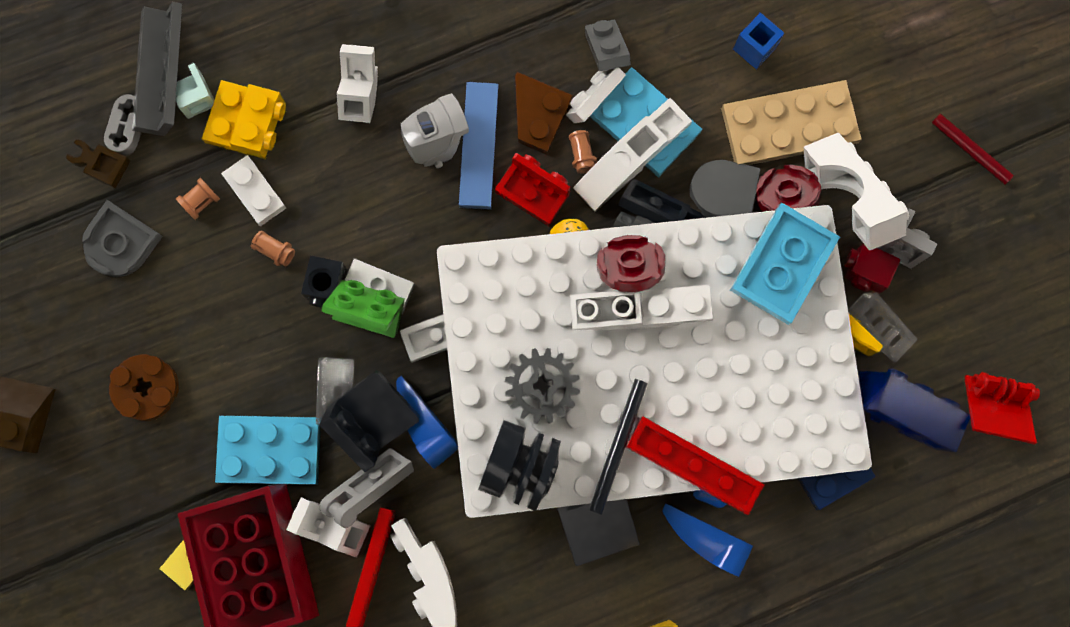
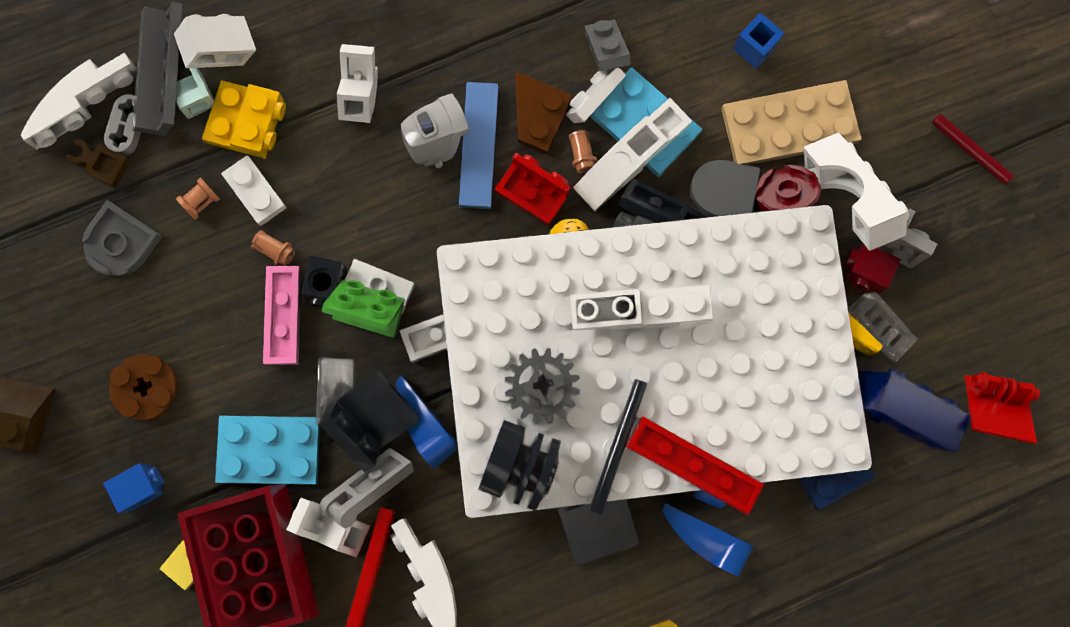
(66, 102): none -> white slope
(135, 487): none -> blue brick
(214, 41): none -> white brick
(282, 315): none -> bright pink plate
(631, 263): dark red tile -> none
(785, 263): medium azure plate -> none

